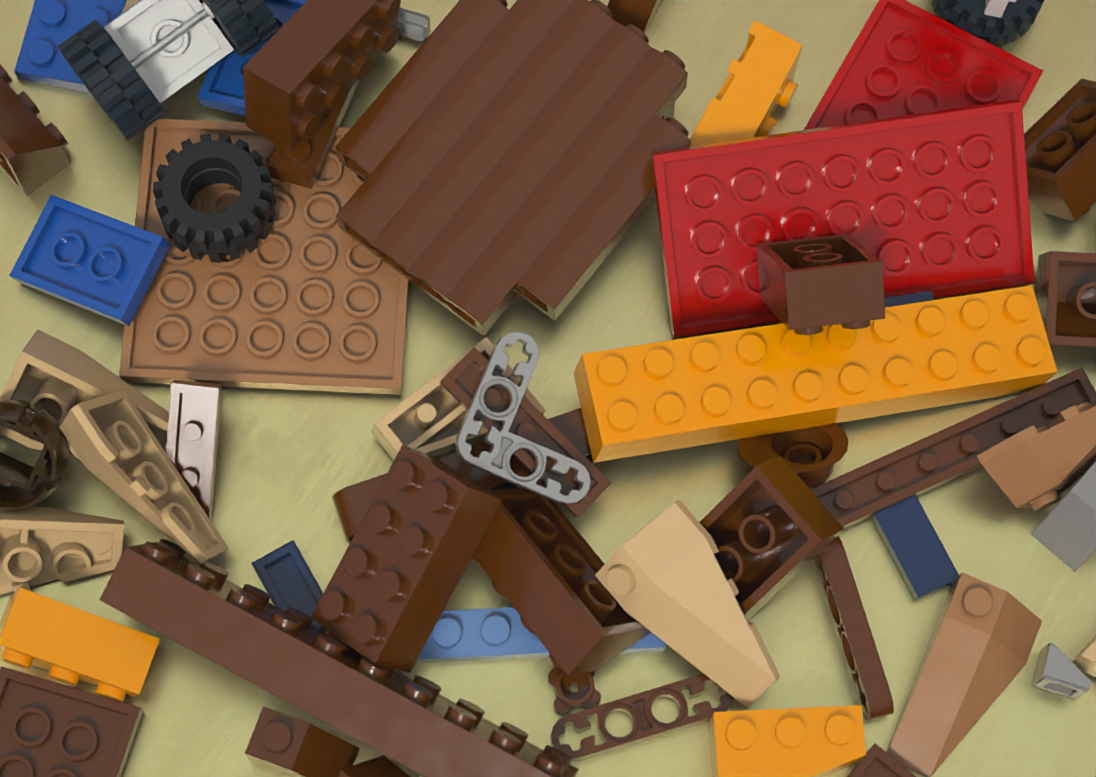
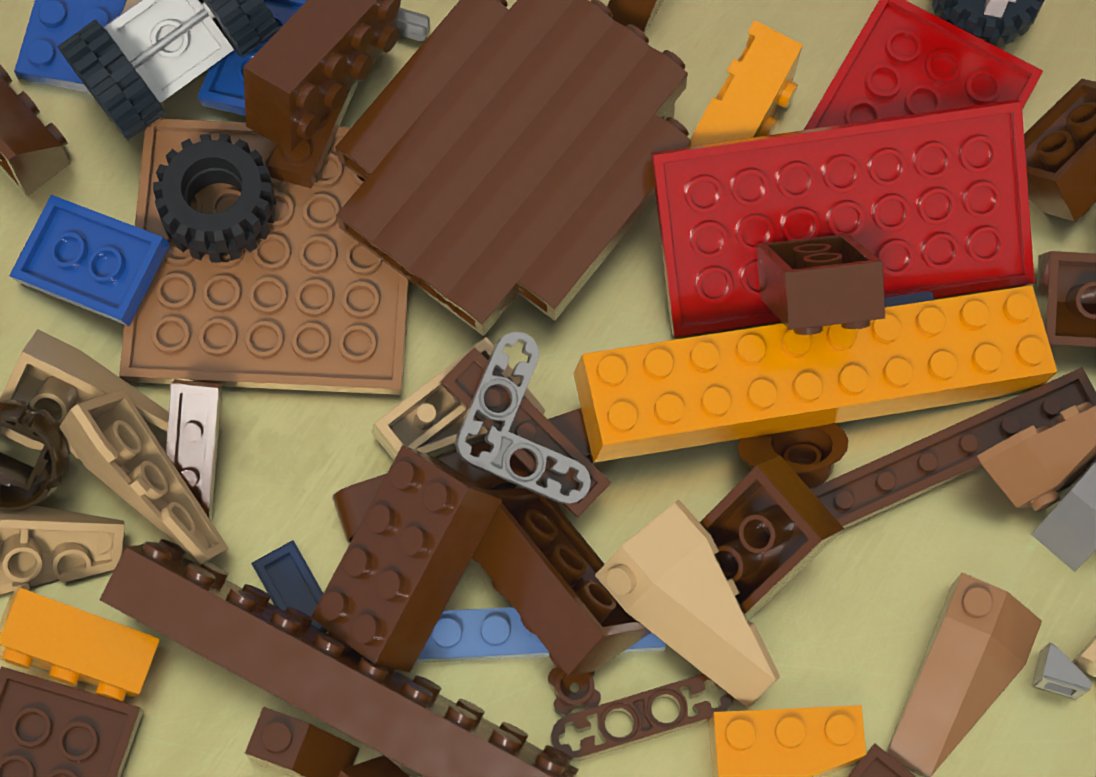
(854, 631): reddish brown beam -> none
(915, 547): dark blue tile -> none

